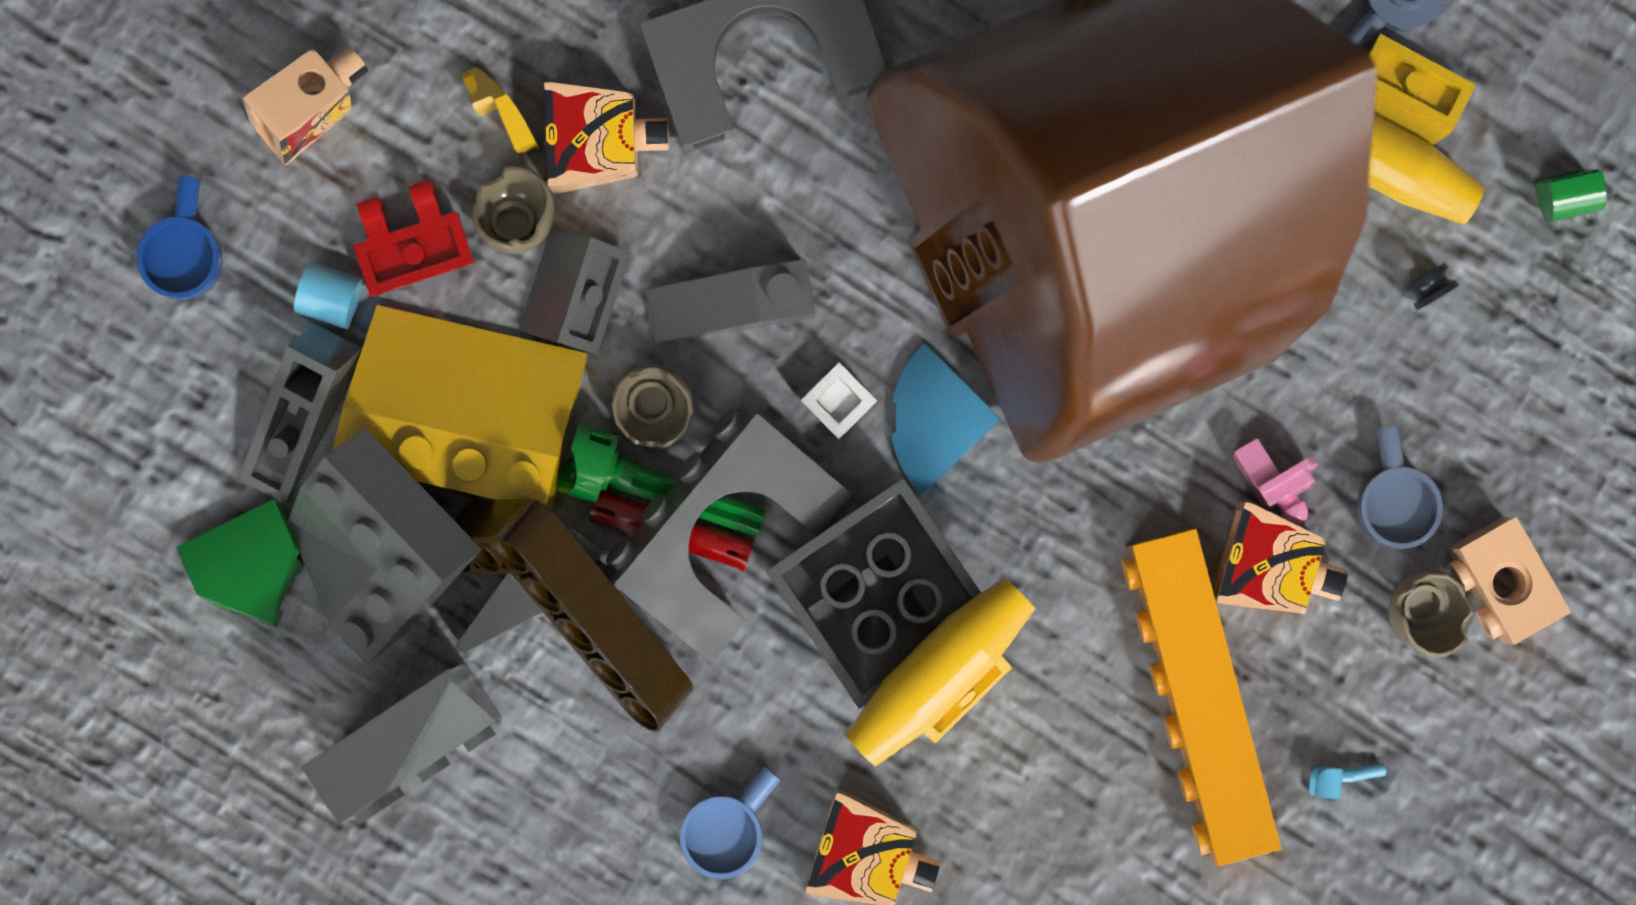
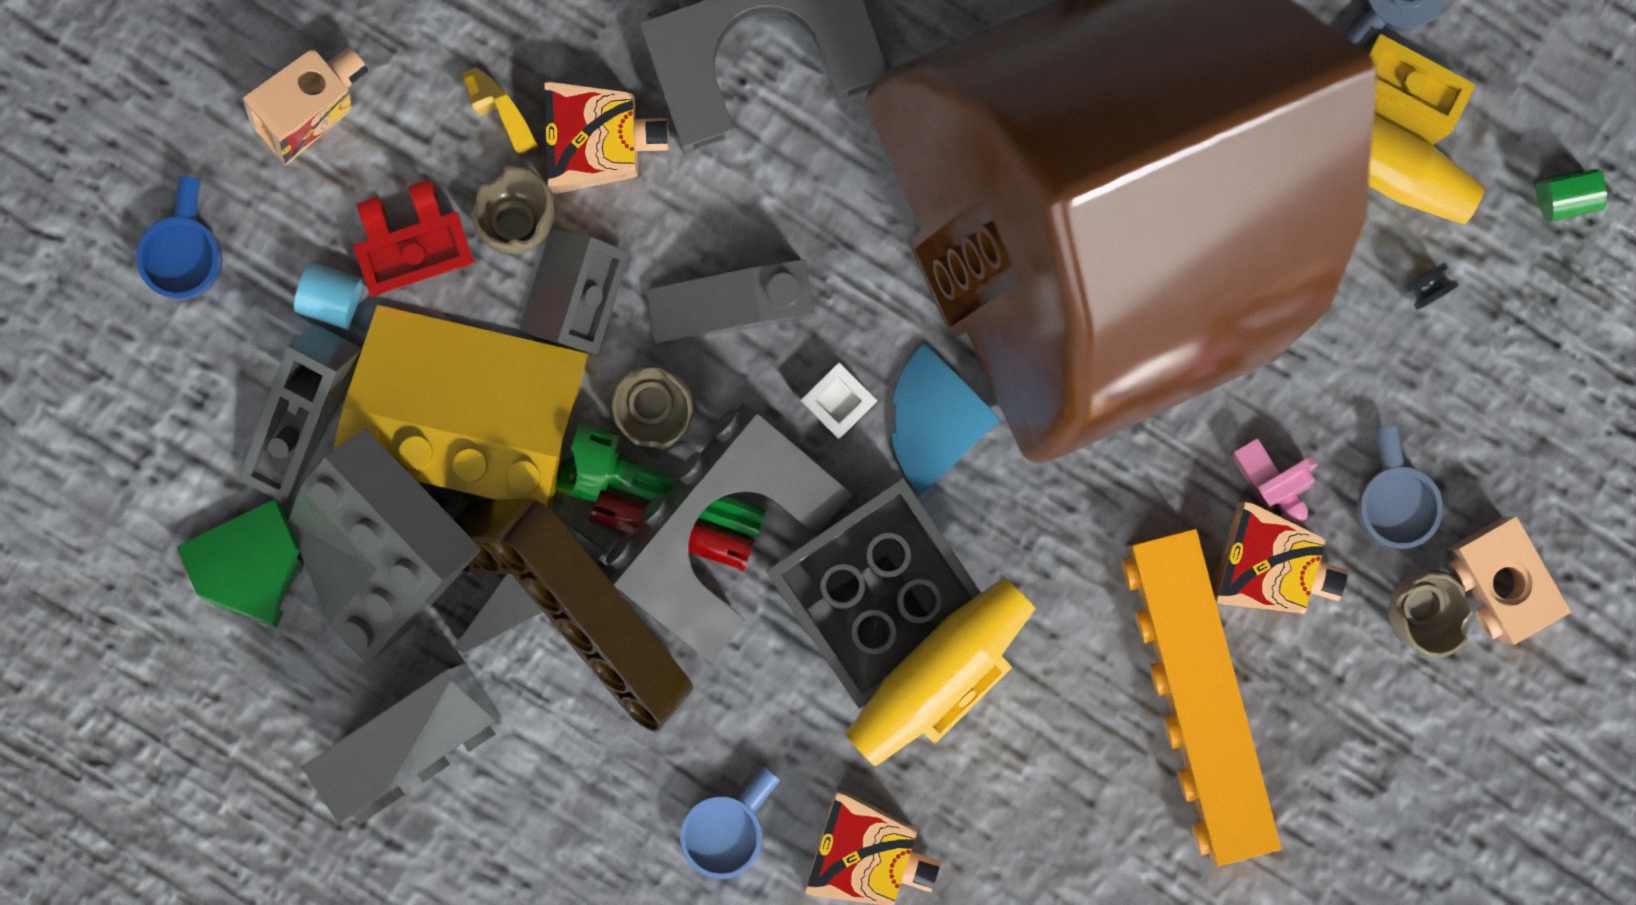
(1327, 780): medium azure hand -> none

